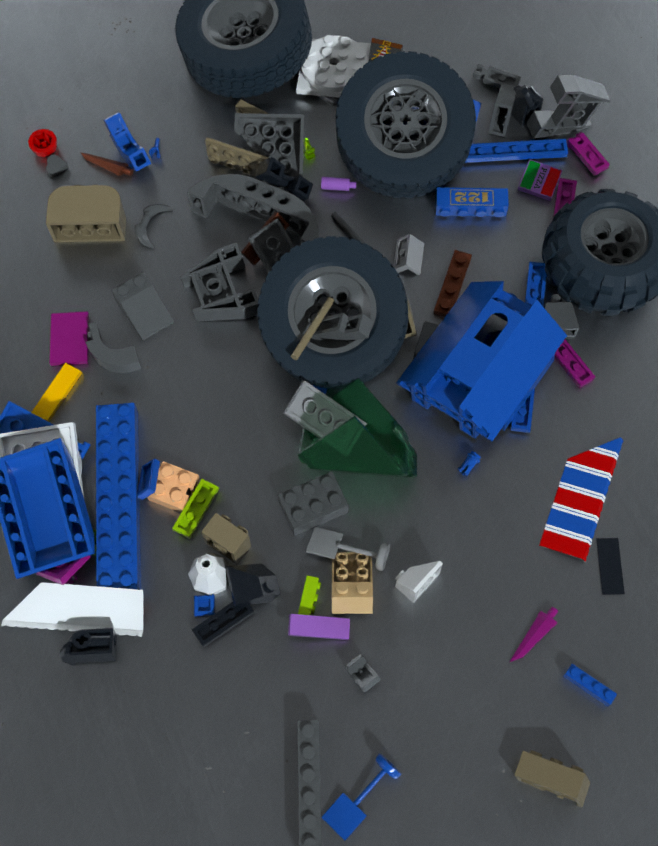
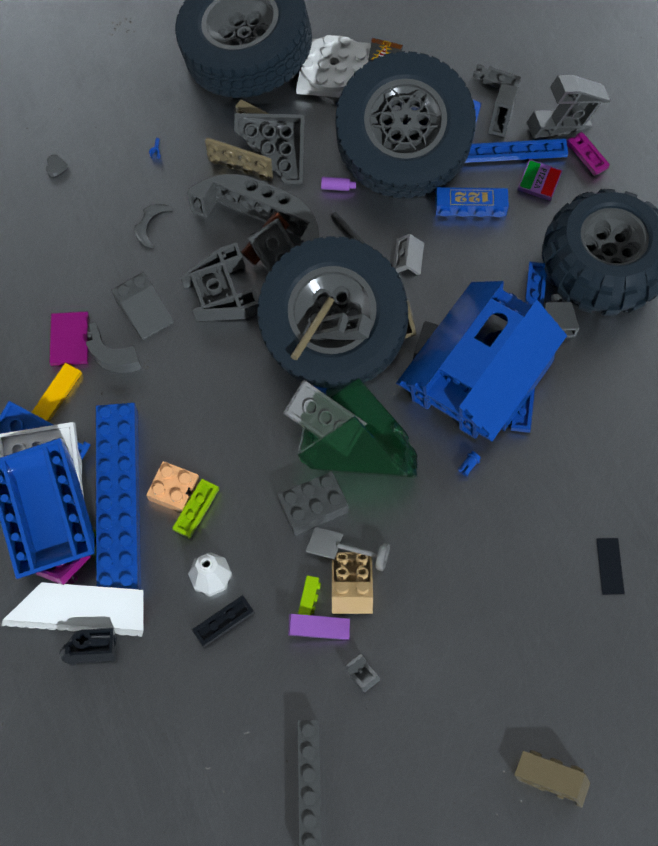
(43, 142): red piece -> none
(86, 214): dark tan brick -> none
(111, 165): copper bar -> none
(128, 148): blue arch -> none
(148, 479): blue tile -> none
(204, 605): blue tile -> none
(226, 538): dark tan brick -> none
(252, 584): black slope -> none
(272, 172): black arch -> none
(309, 153): clear neon green hand -> none
(345, 814): blue piece -> none
(417, 579): white slope -> none
(452, 283): copper plate -> none
(525, 103): black piece -> none
(540, 627): magenta bar -> none
(565, 193): magenta plate -> none
(573, 365): magenta tile -> none
(580, 500): sticker -> none
(590, 685): blue piece -> none

